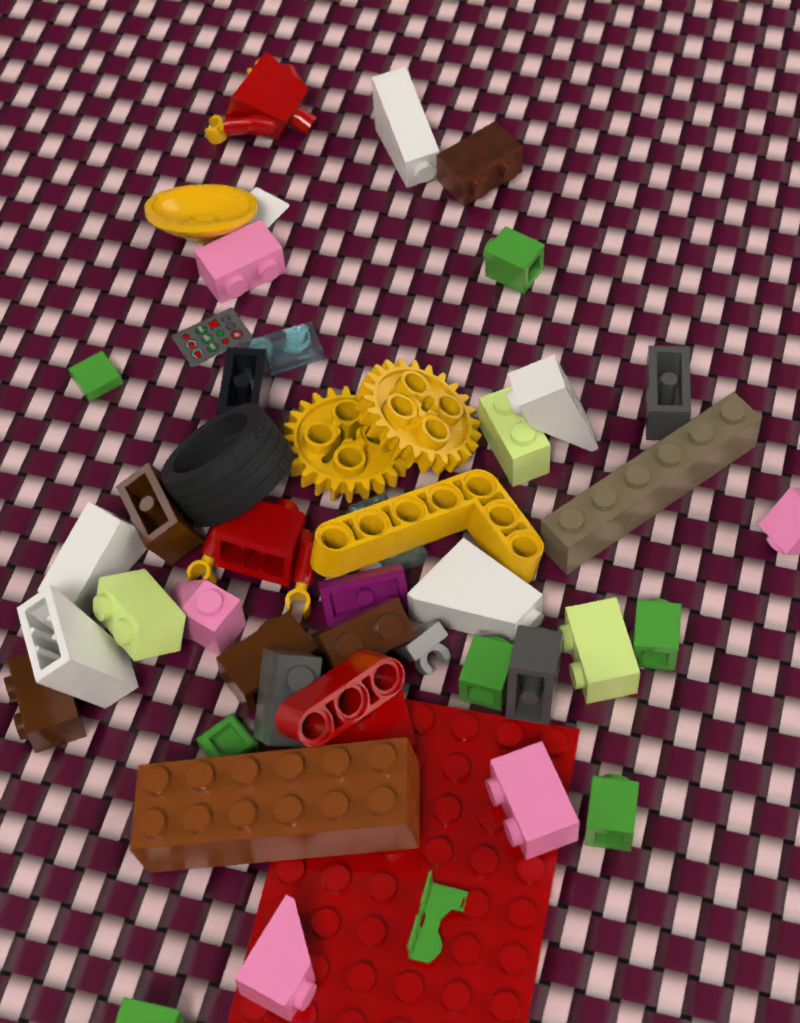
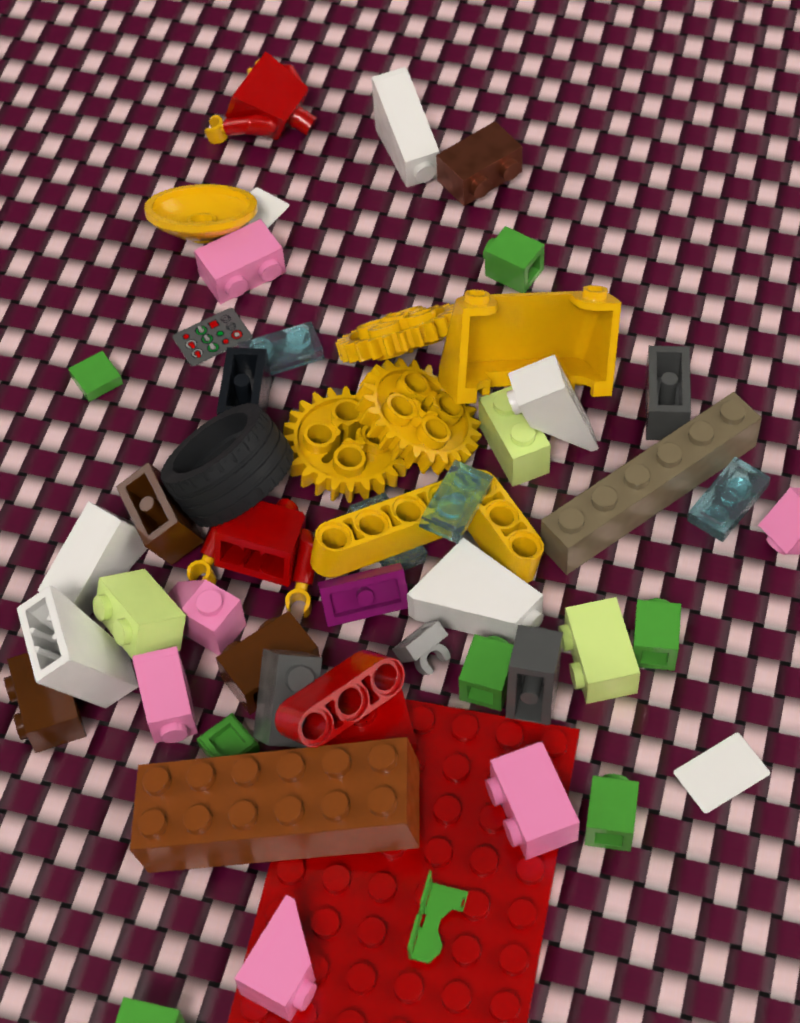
(165, 695): none -> bright pink slope
(373, 629): reddish brown brick -> none
(396, 334): none -> yellow gear
(456, 501): none -> clear light blue plate
(509, 331): none -> yellow windscreen
(721, 772): none -> white sticker
(728, 499): none -> clear light blue plate

